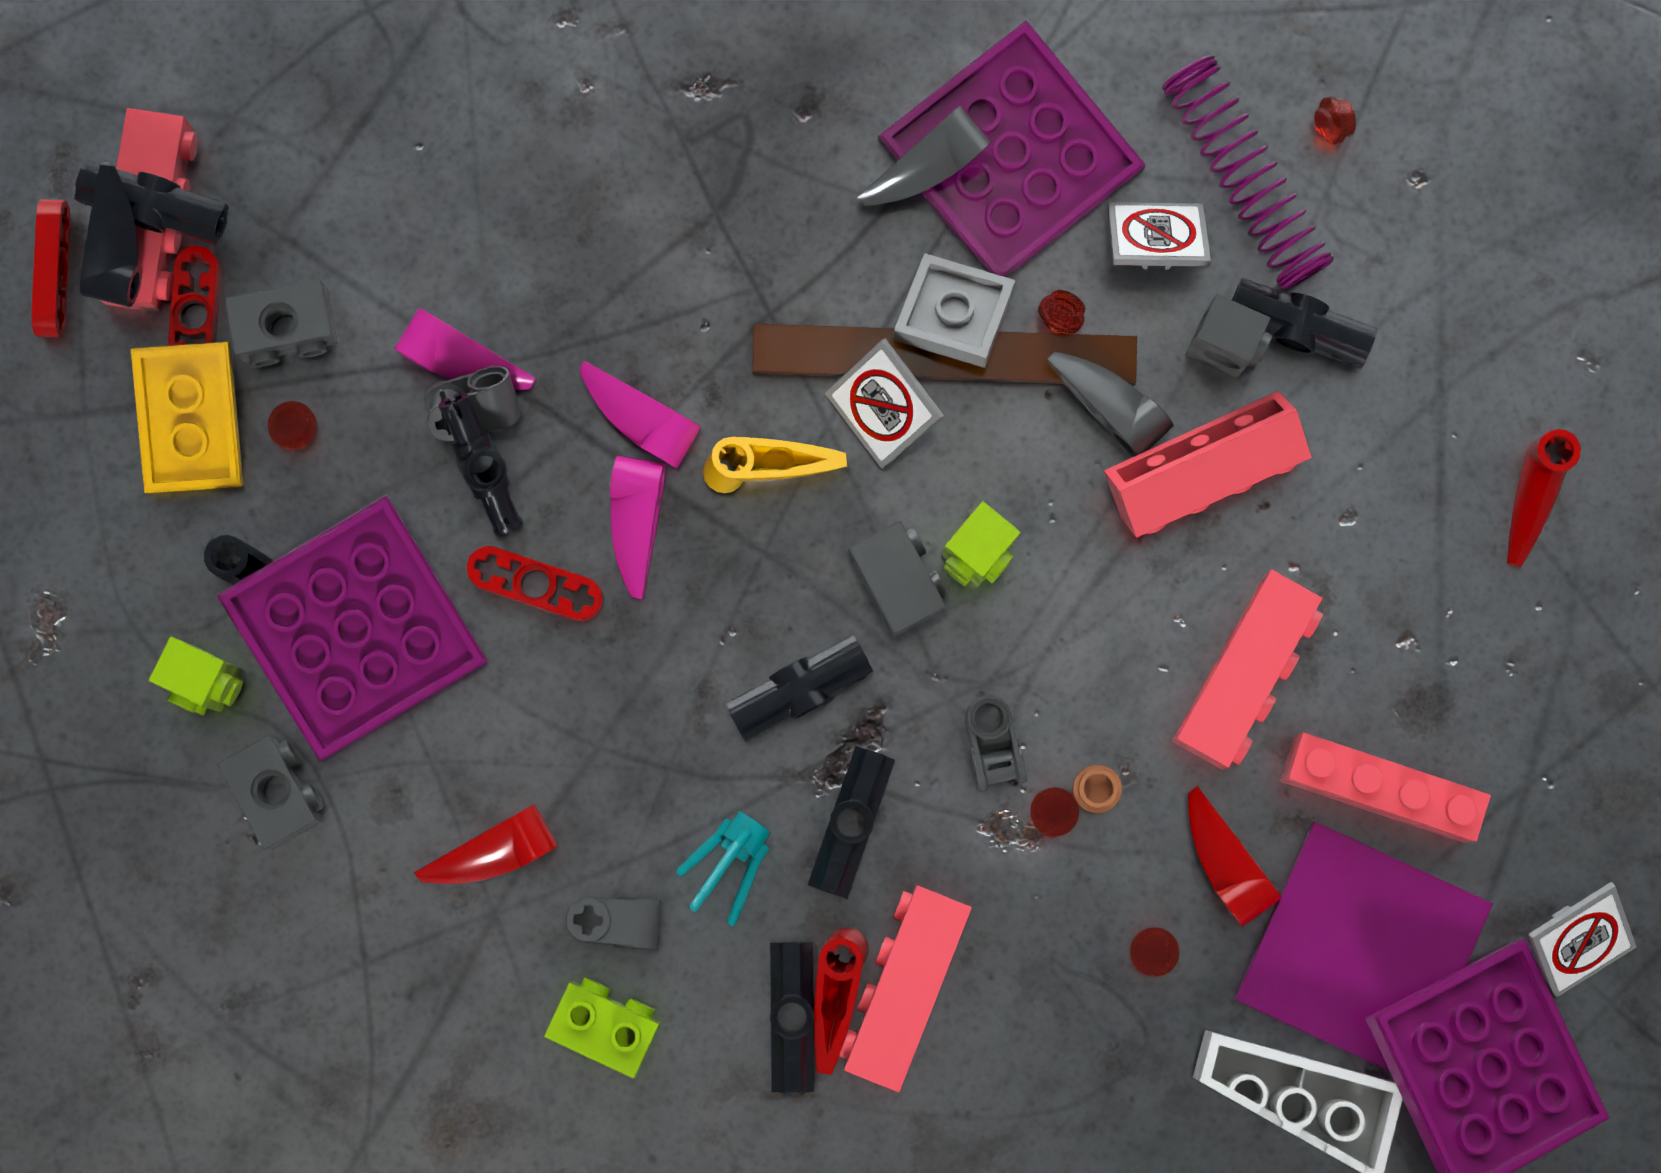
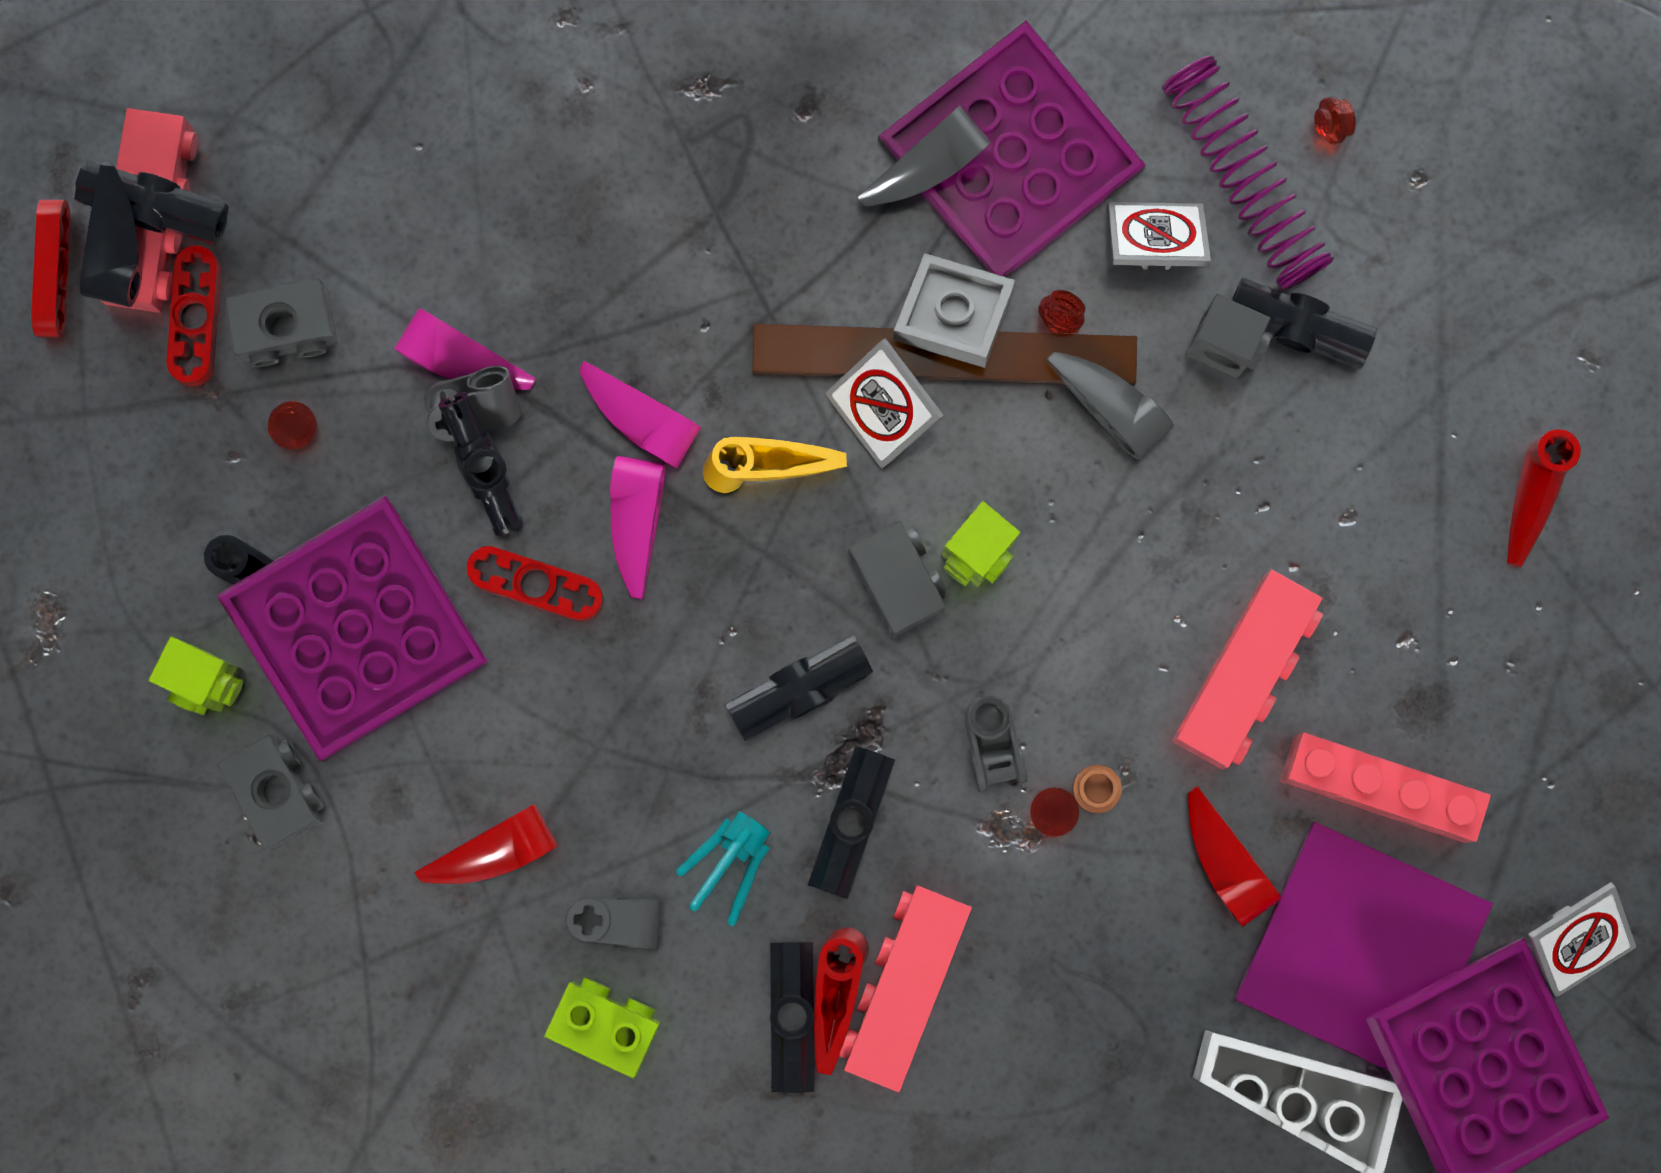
(187, 417): yellow tile -> none
(1154, 951): clear red plate -> none
(1208, 464): coral brick -> none

